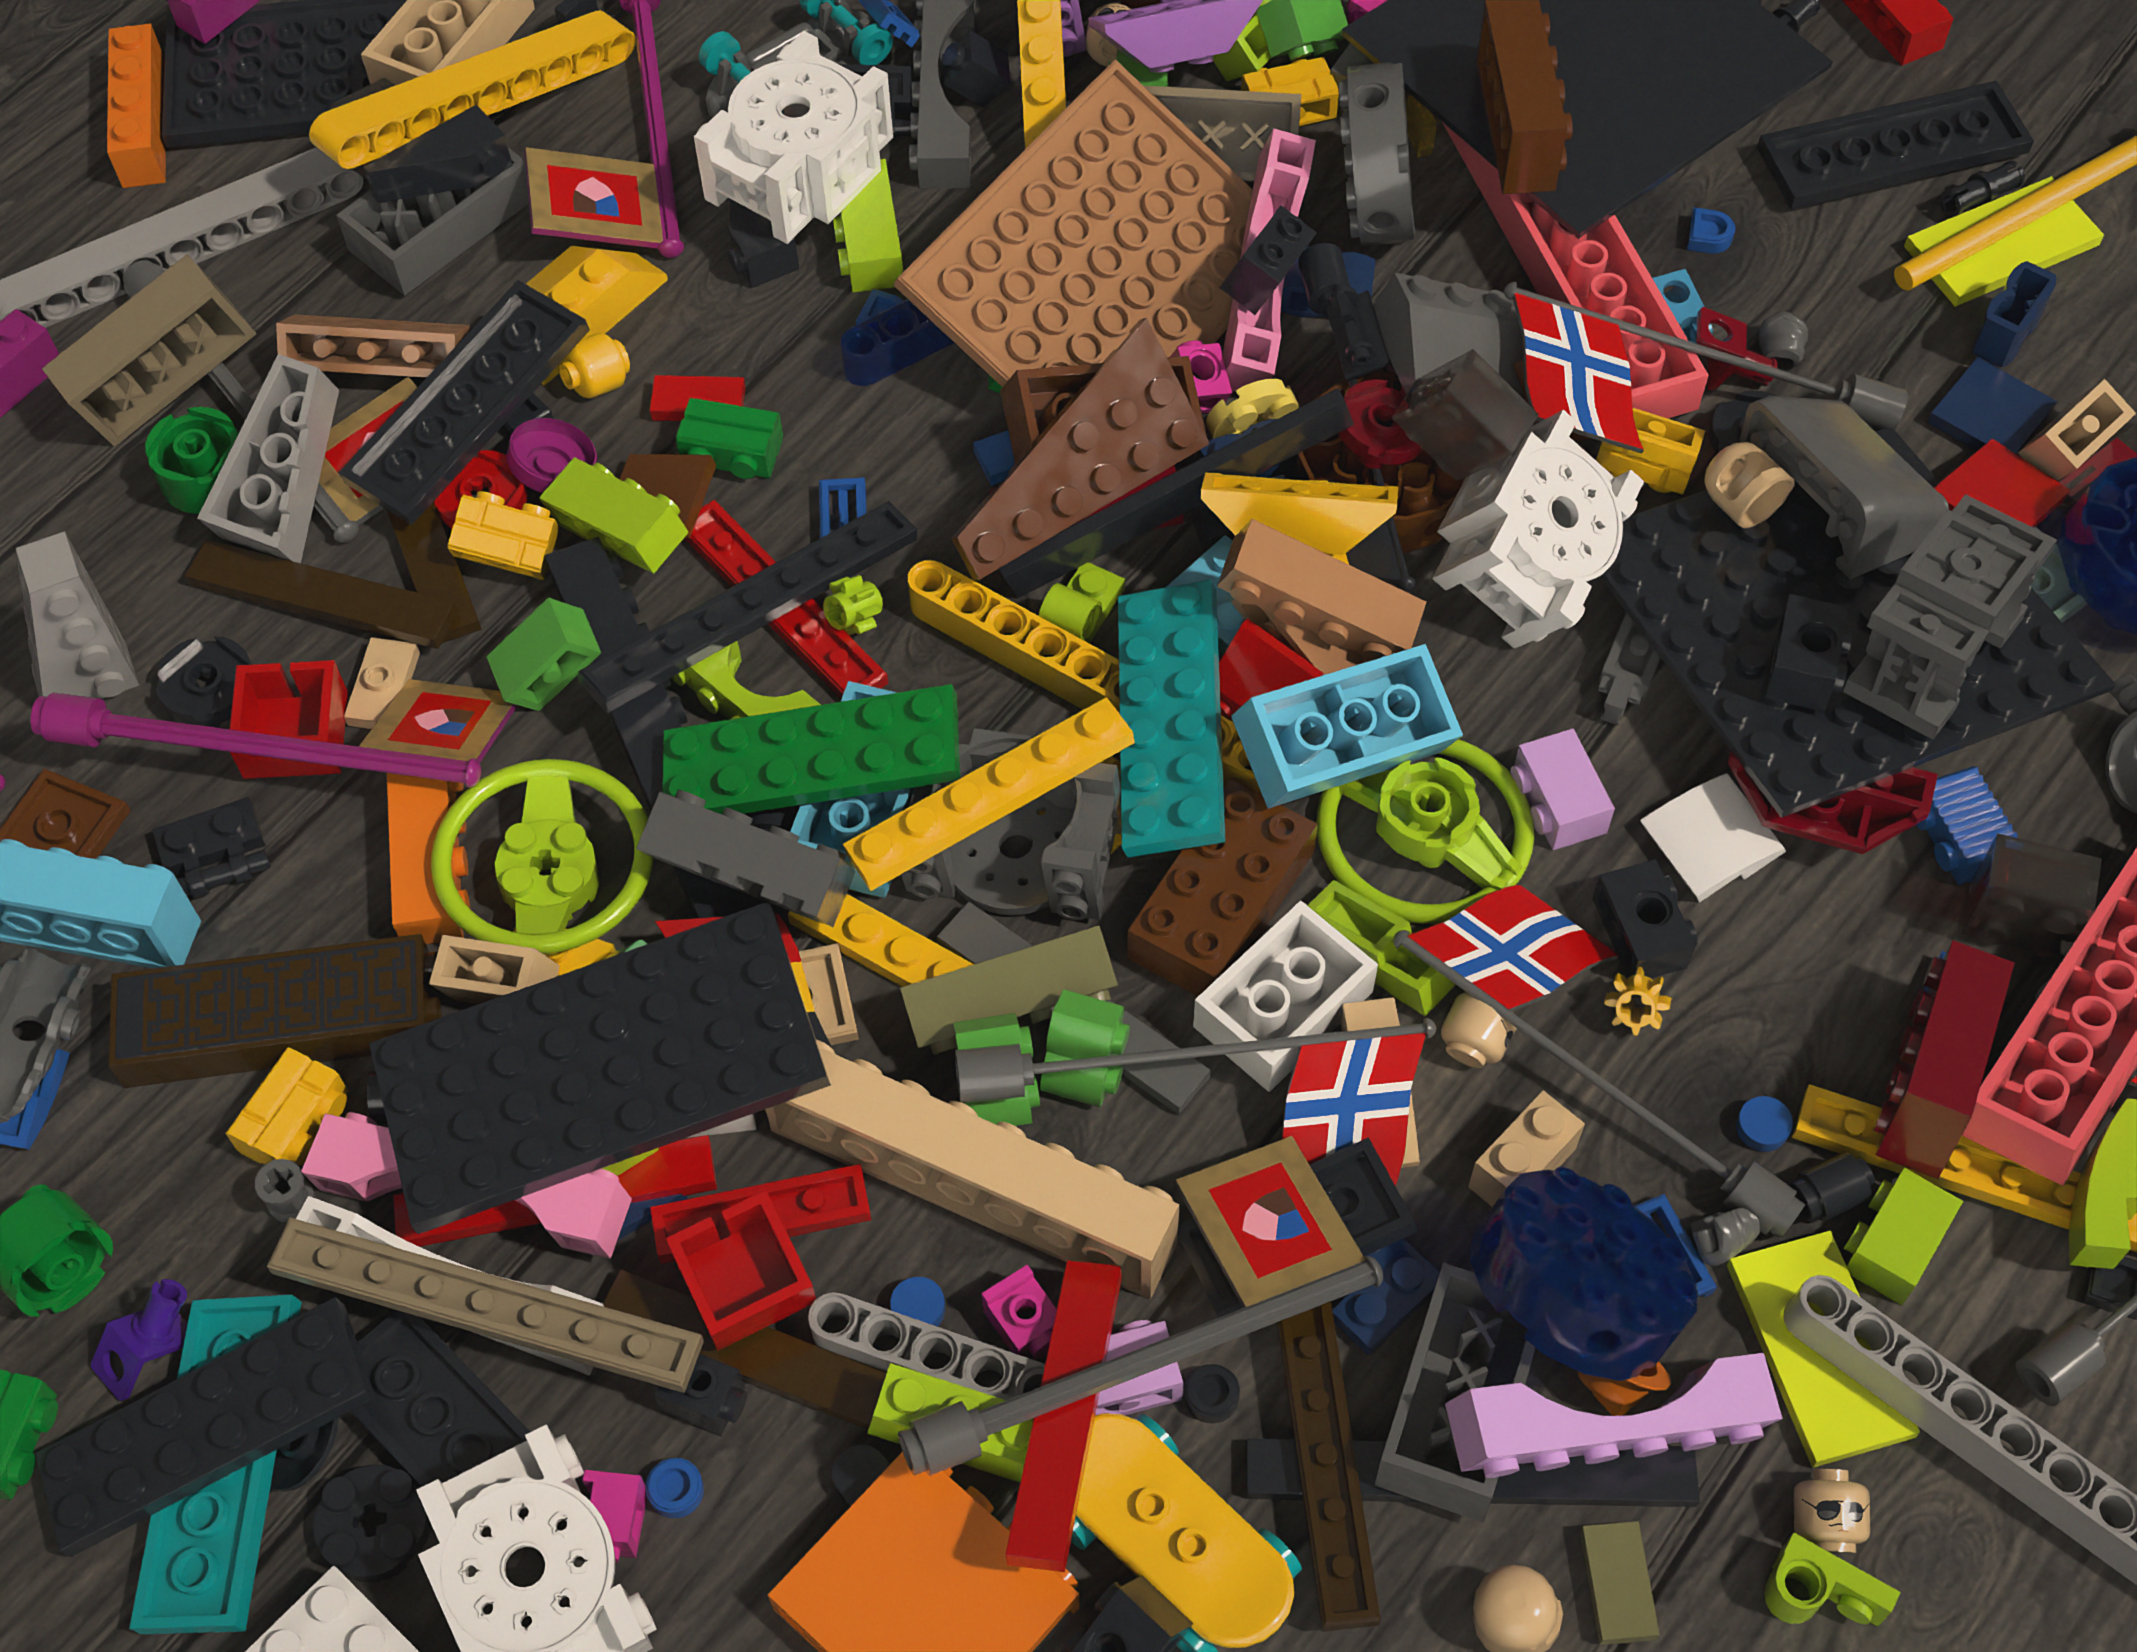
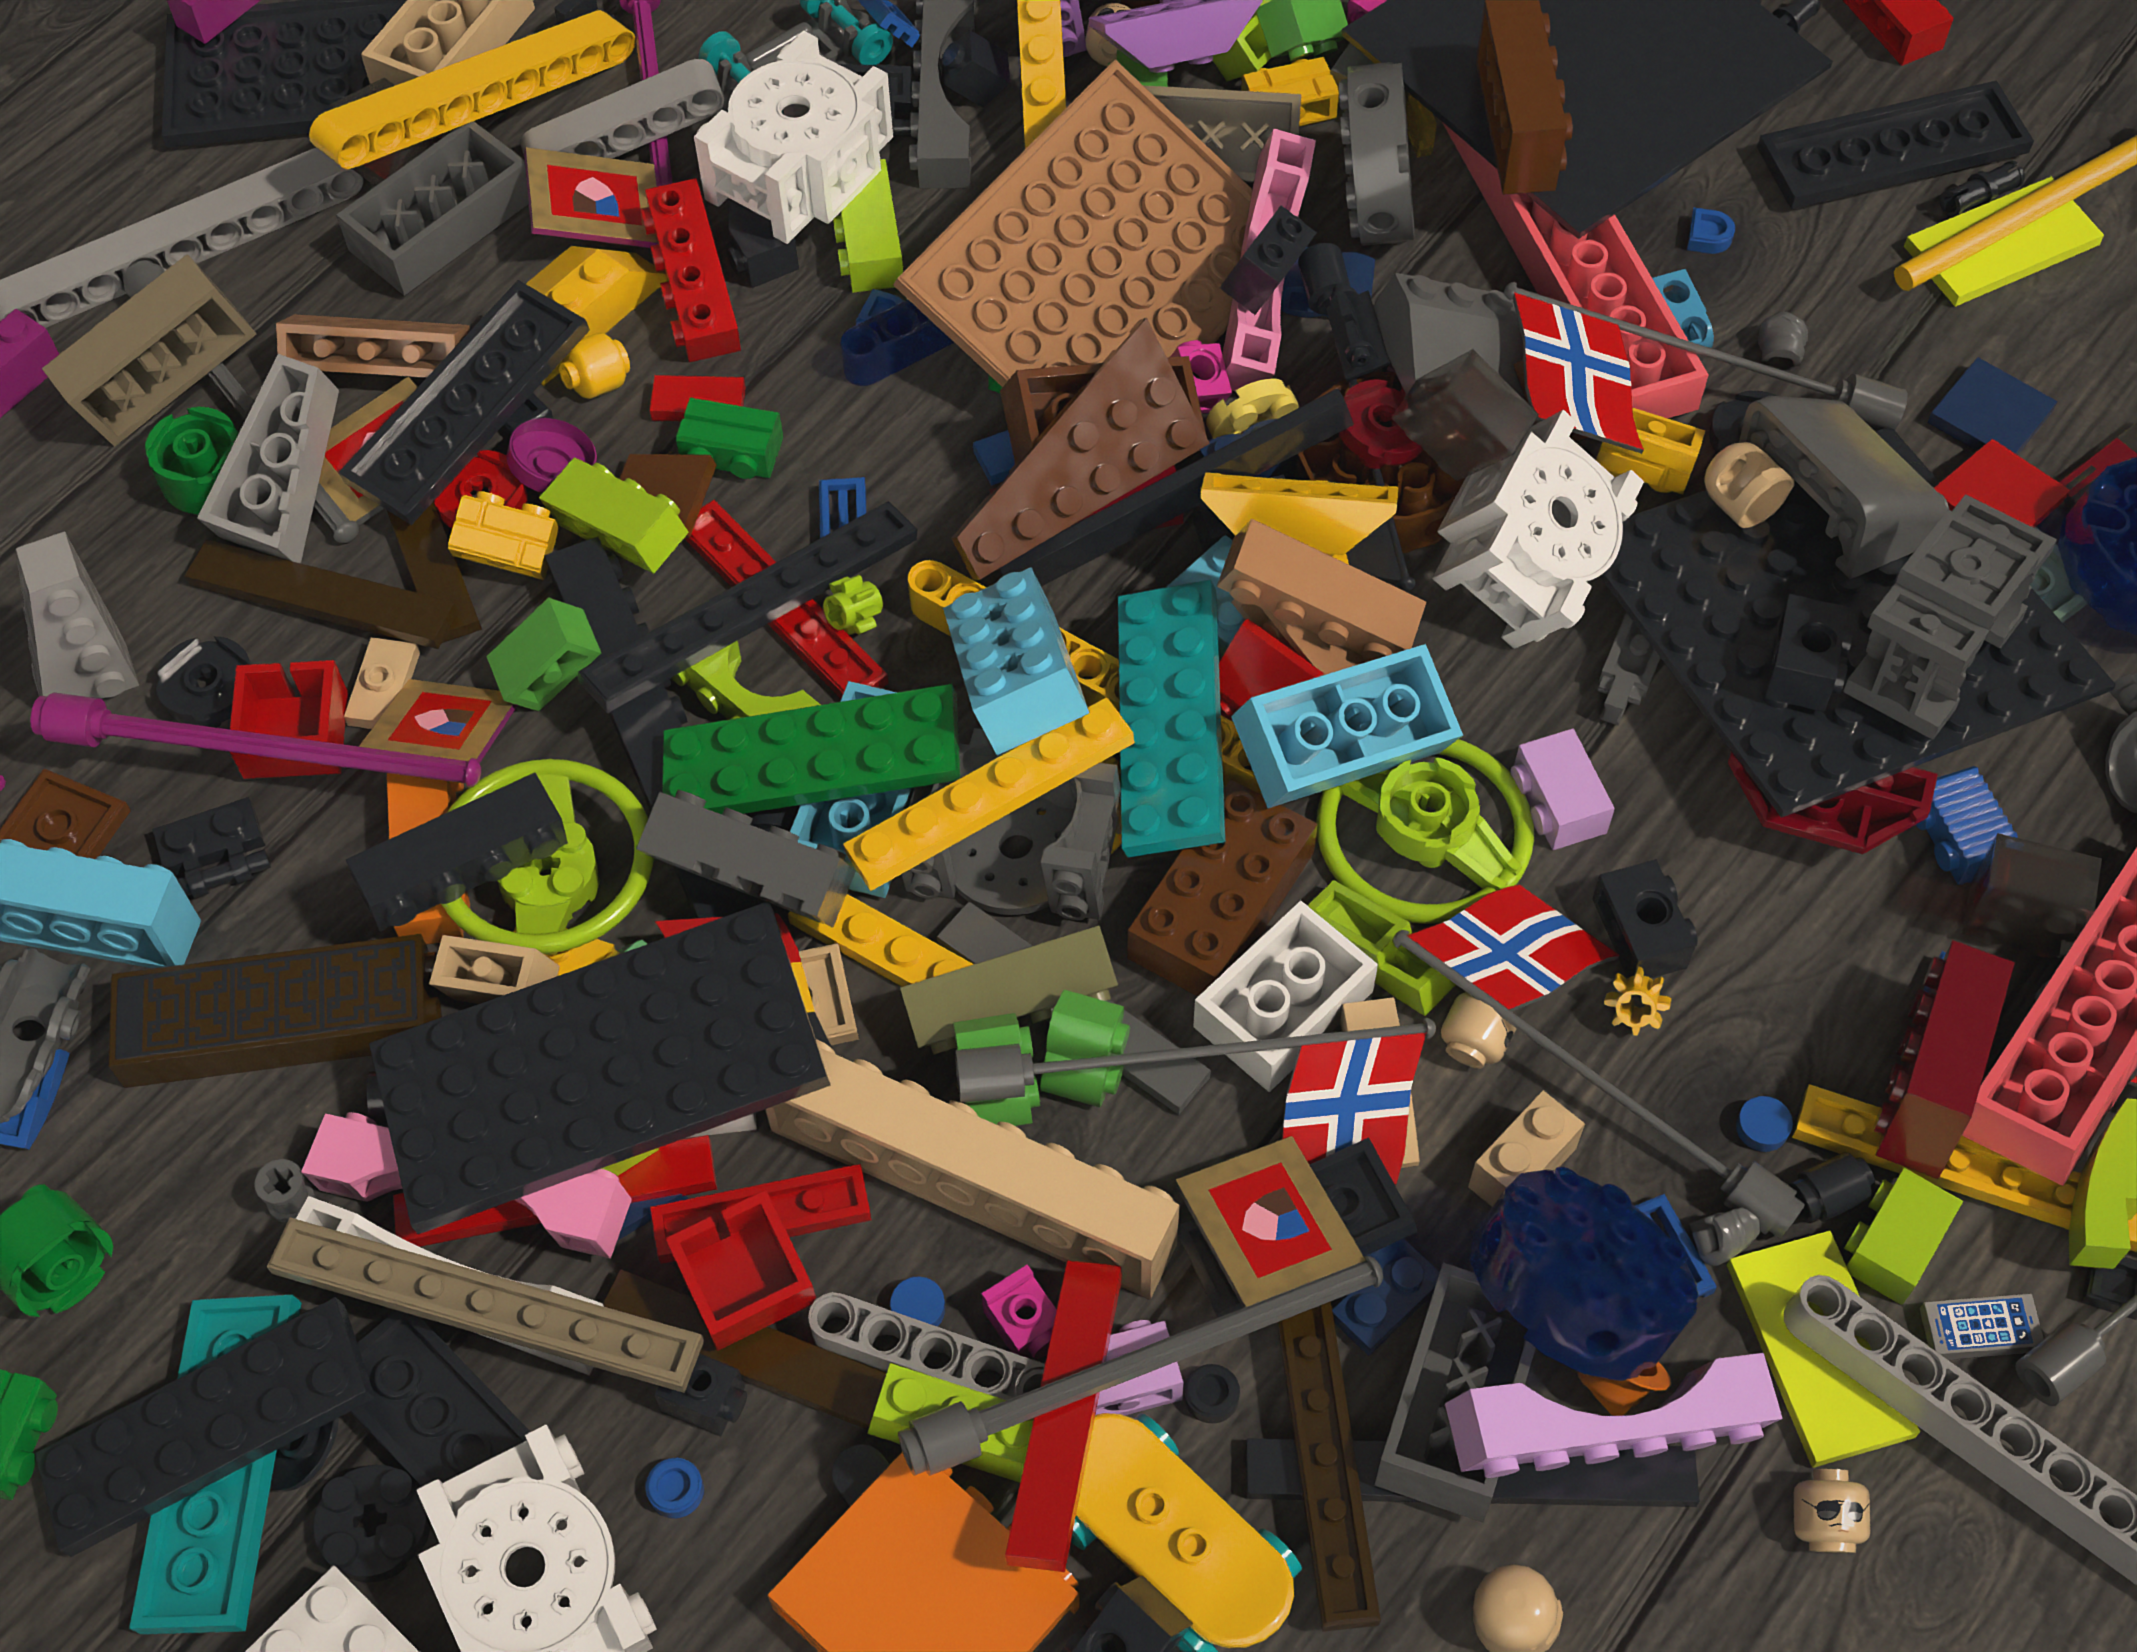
(136, 106): orange brick -> none
(142, 1337): dark purple bracket -> none
(288, 1110): yellow brick -> none
(444, 159): black slope -> none
(457, 852): none -> black brick
(622, 1505): dark pink brick -> none
(633, 114): none -> light grey beam
(692, 271): none -> red brick
(1014, 661): none -> medium azure brick
(1083, 602): lime plate -> none
(1619, 1583): olive tile -> none
(1712, 836): white slope -> none
(1733, 344): dark red bracket -> none
(1826, 1577): lime plate -> none
(1982, 1326): none -> tile
(2014, 314): dark blue brick -> none
(2078, 431): tan brick -> none

